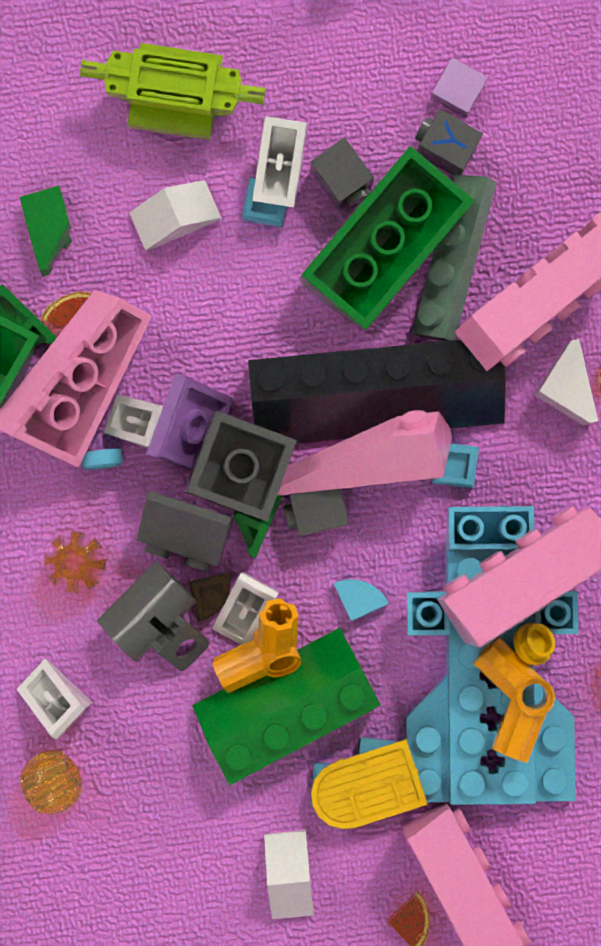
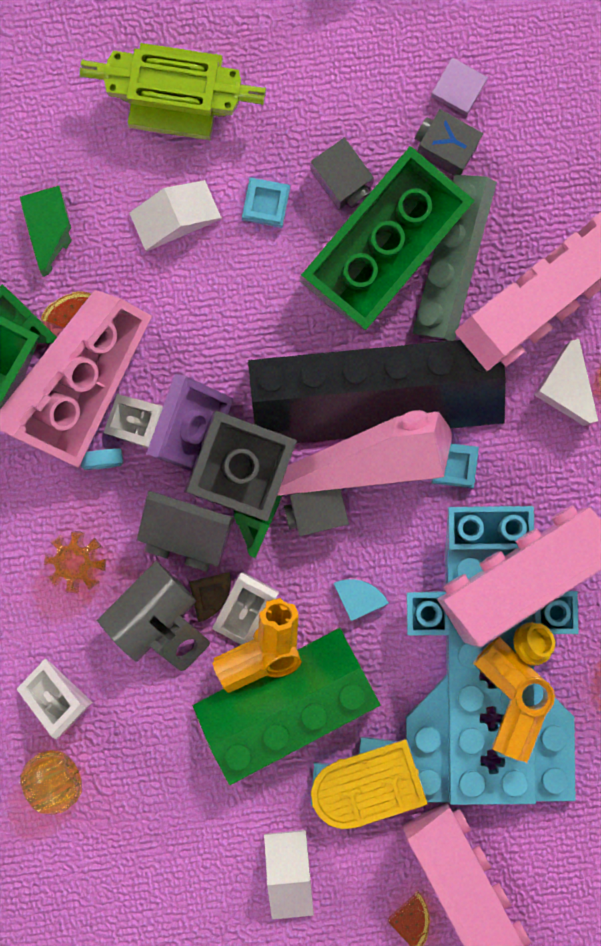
(279, 161): white slope -> none

